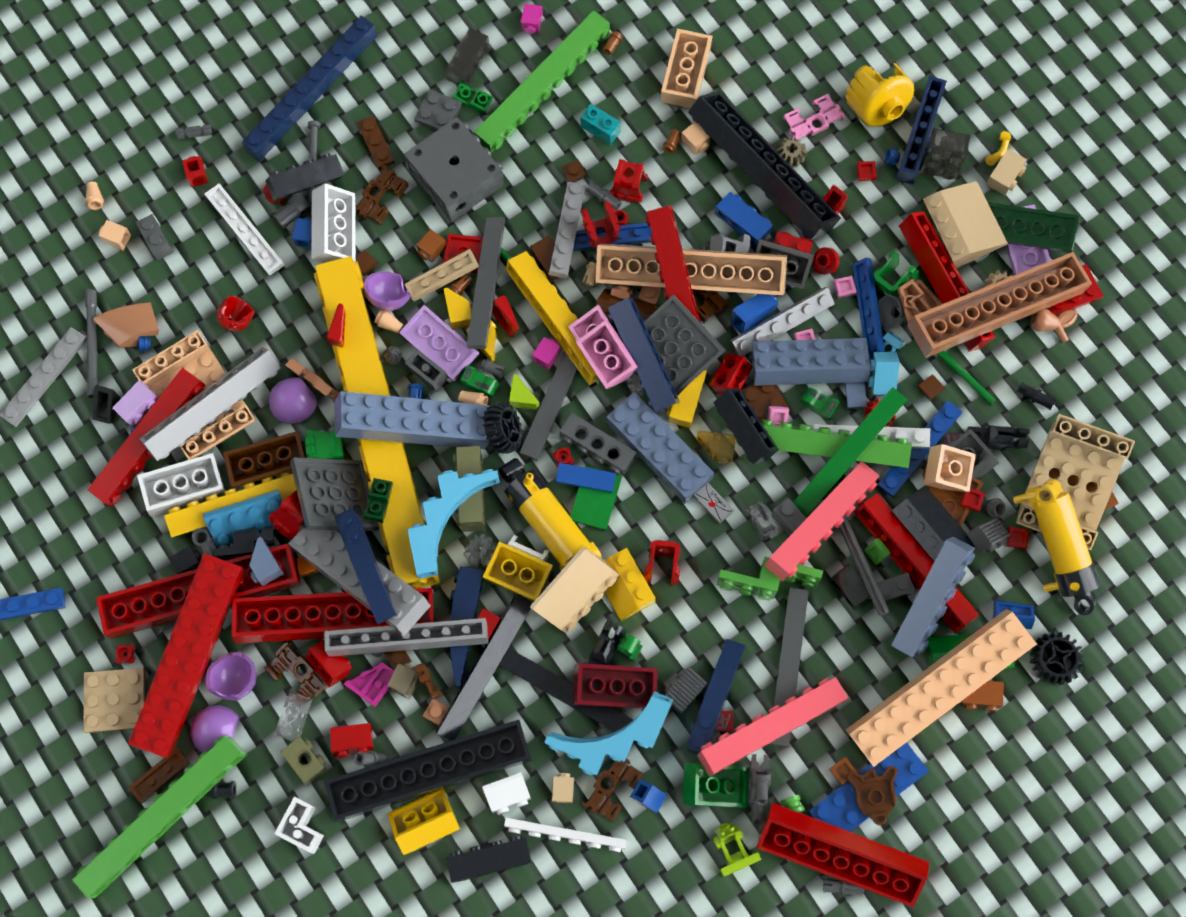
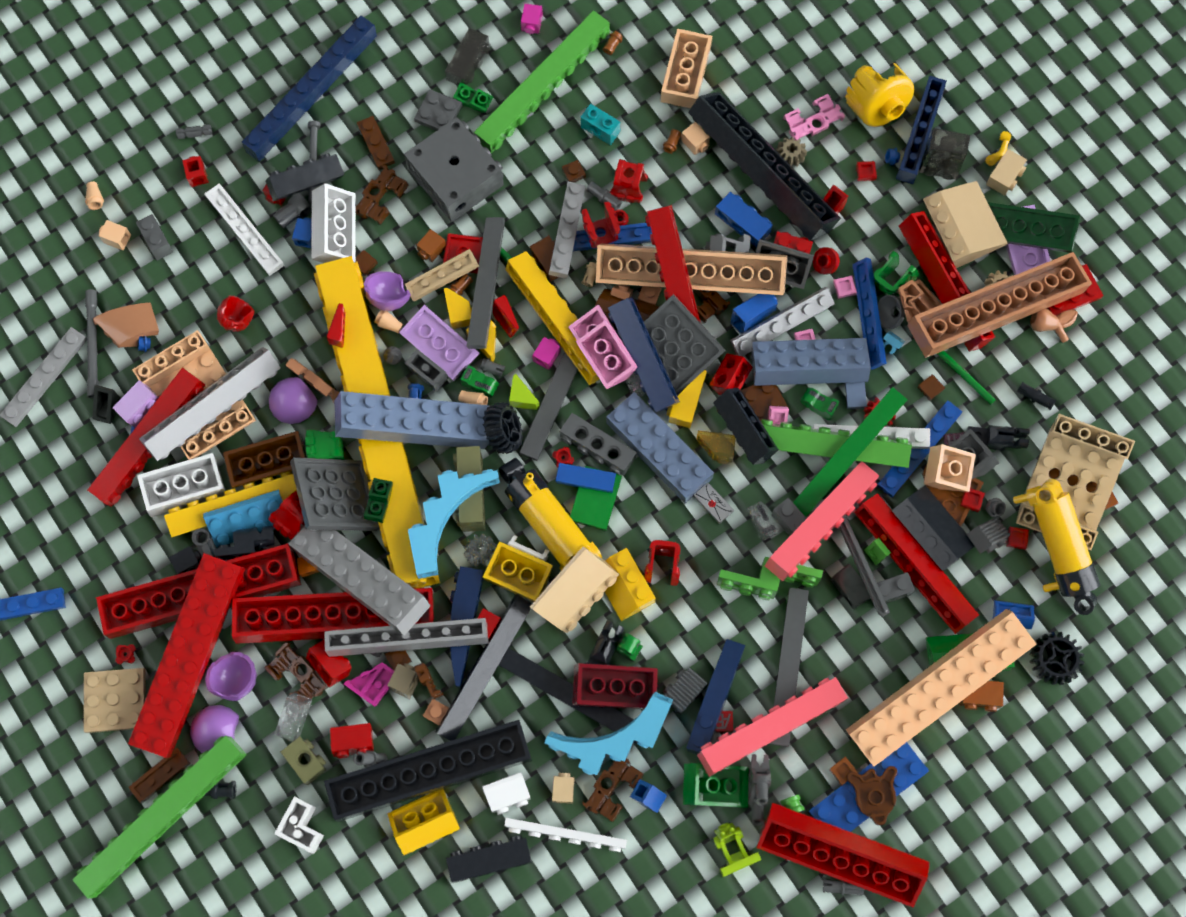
(263, 564): sand blue slope -> none
(365, 565): dark blue slope -> none
(884, 372): medium azure brick -> none
(933, 596): sand blue brick -> none

